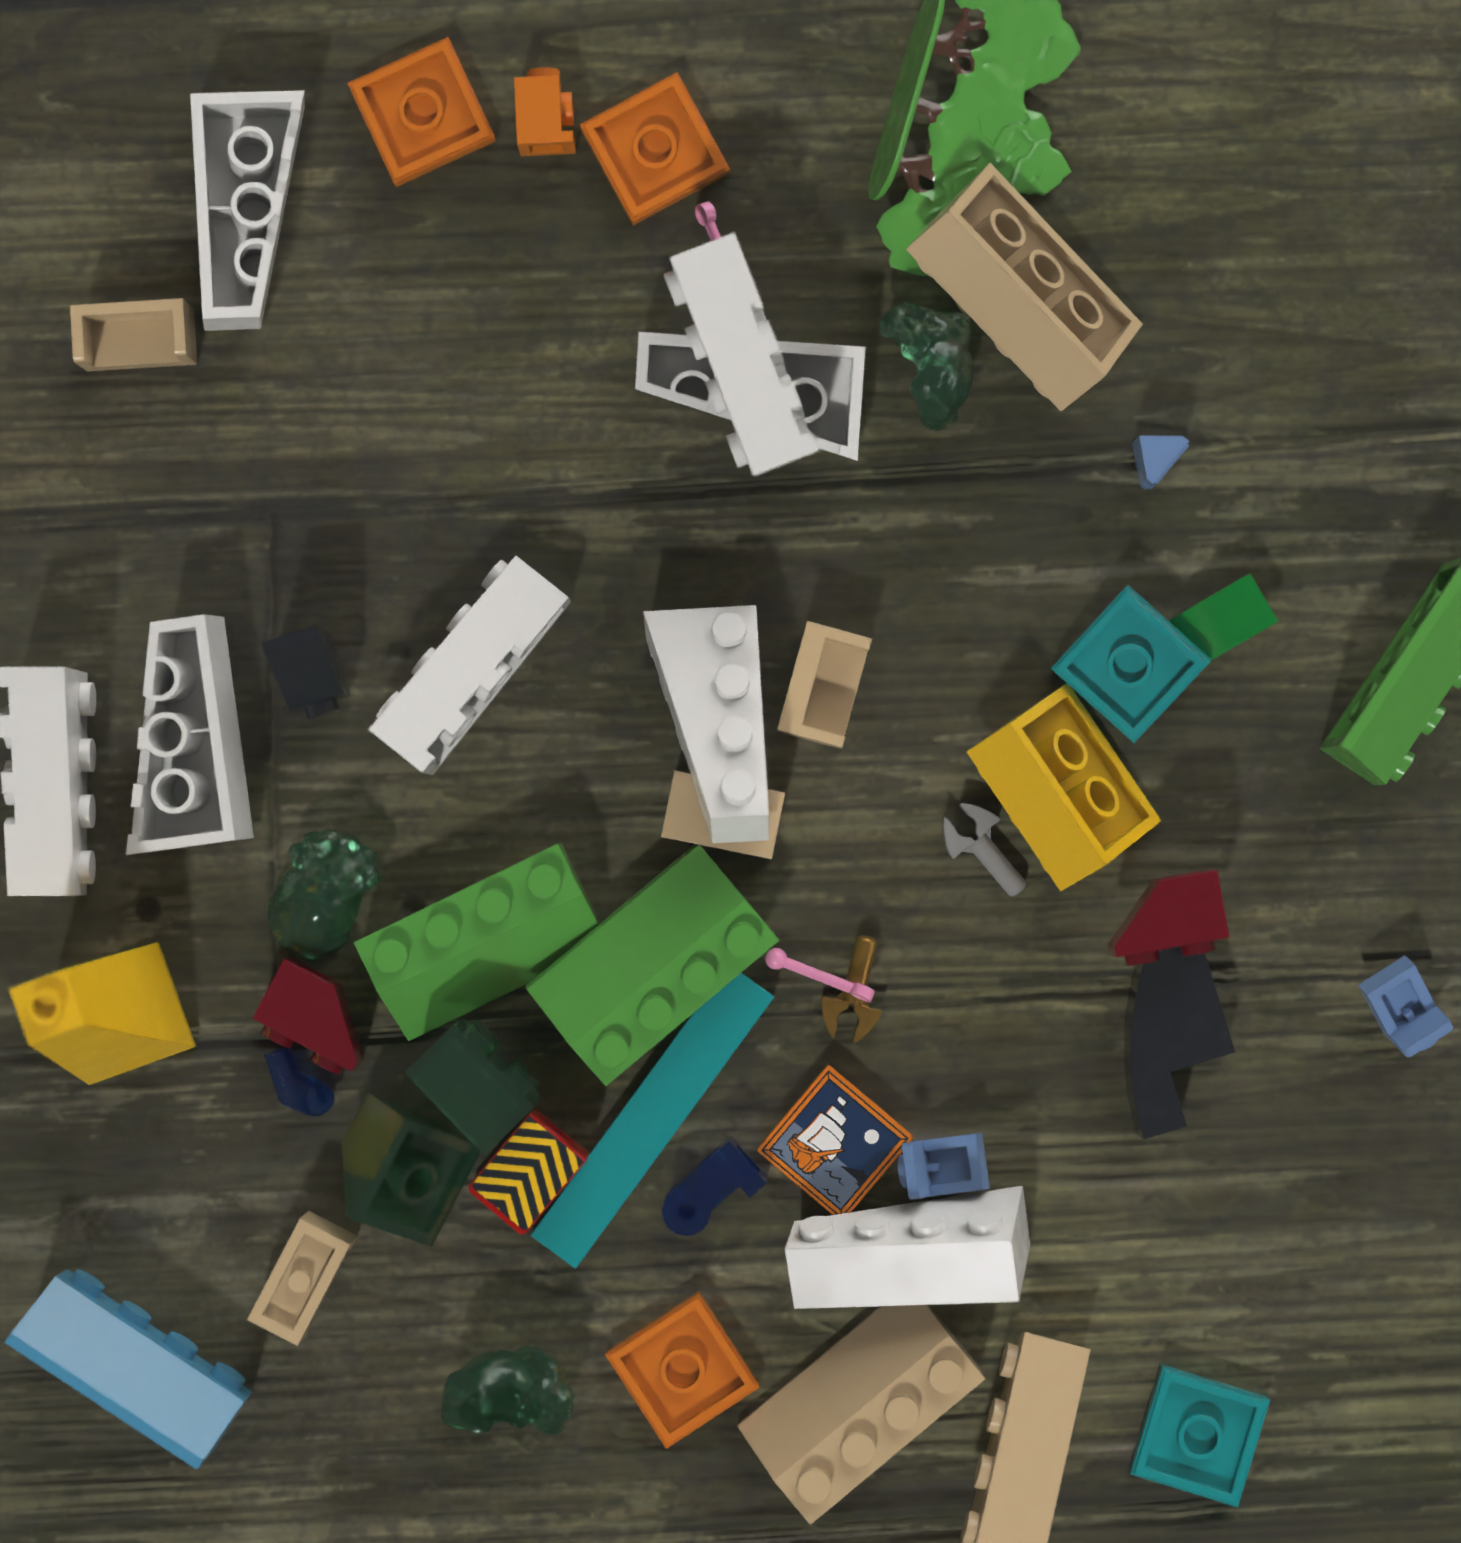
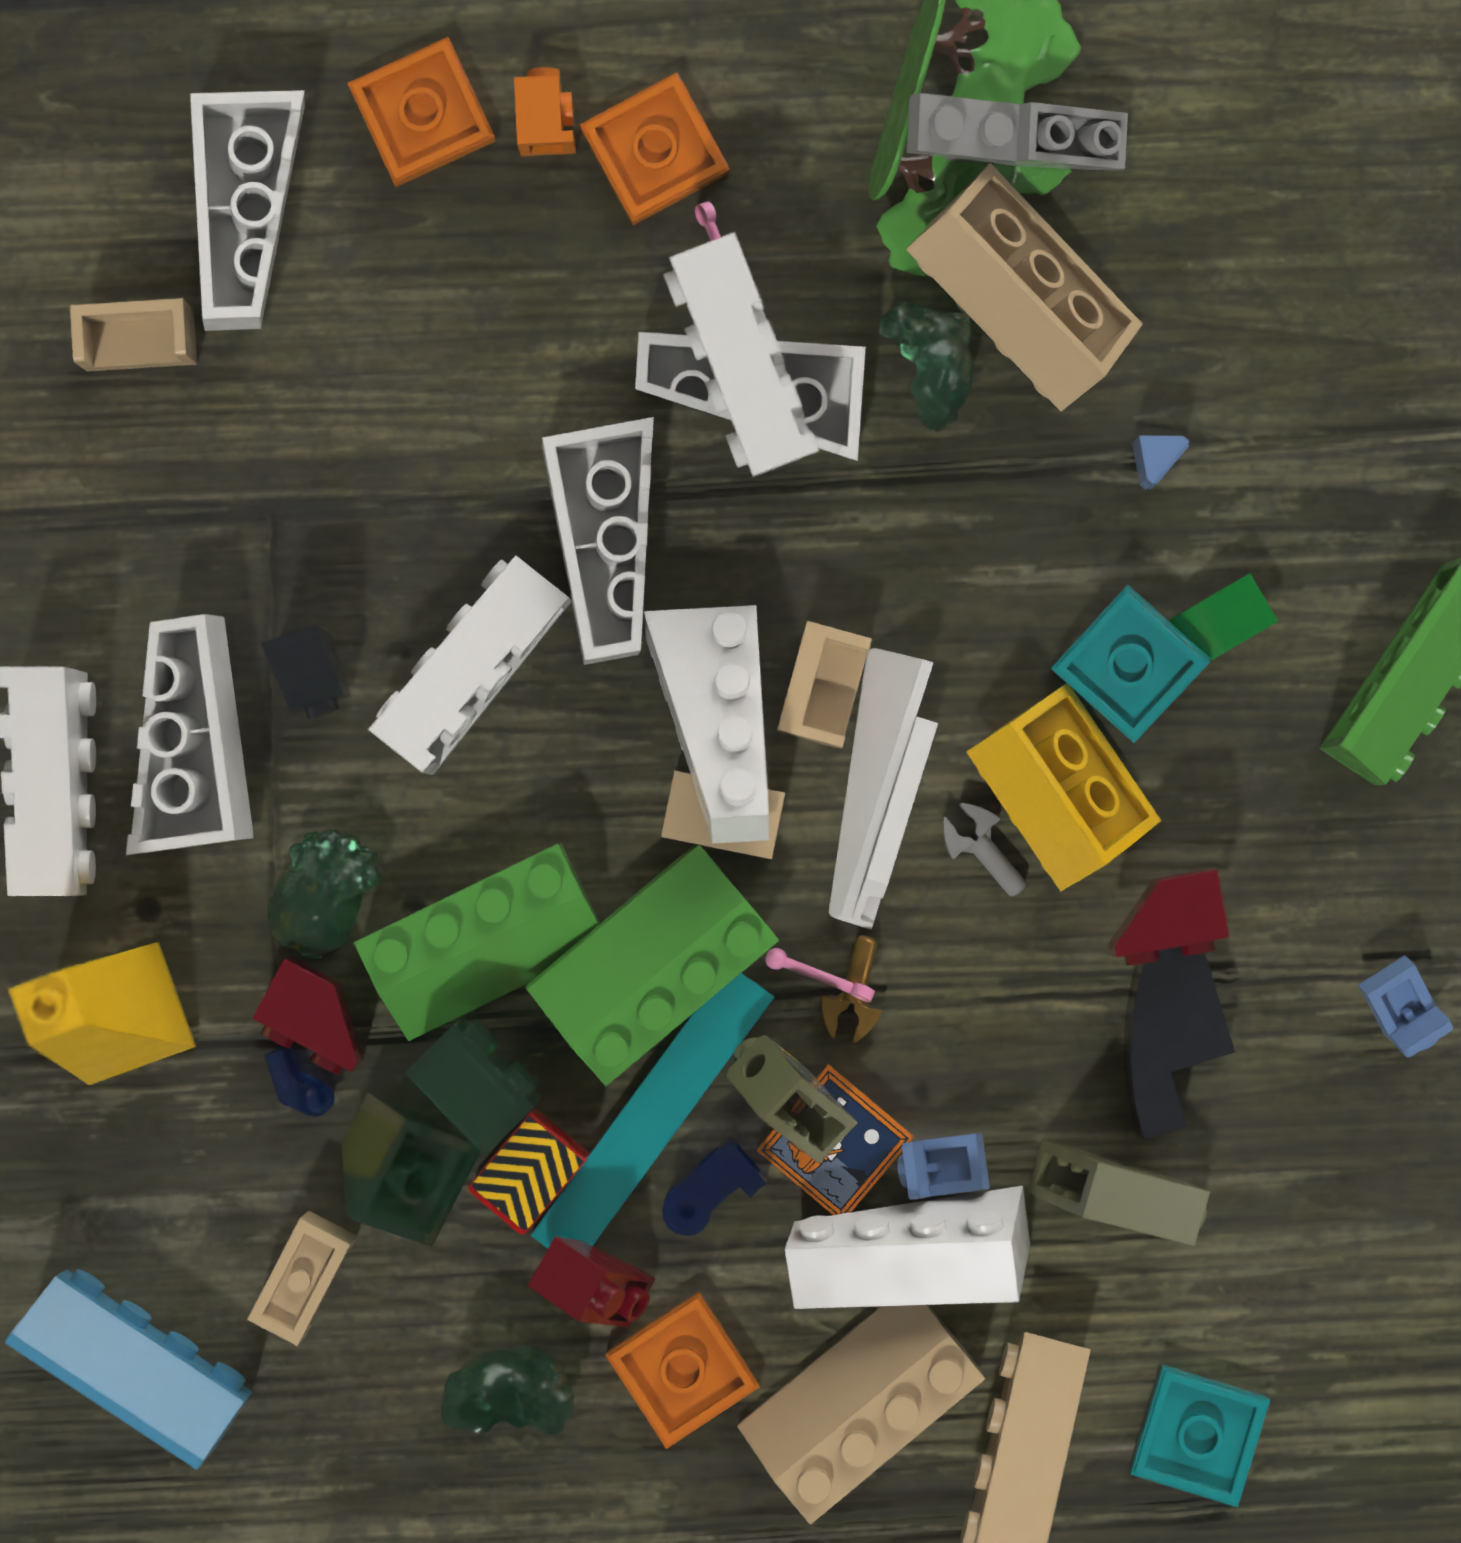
(591, 1283): none -> dark red slope
(602, 522): none -> white wedge
(767, 1080): none -> olive torso
(882, 782): none -> white wedge
(1016, 133): none -> light grey slope
(1118, 1193): none -> olive slope

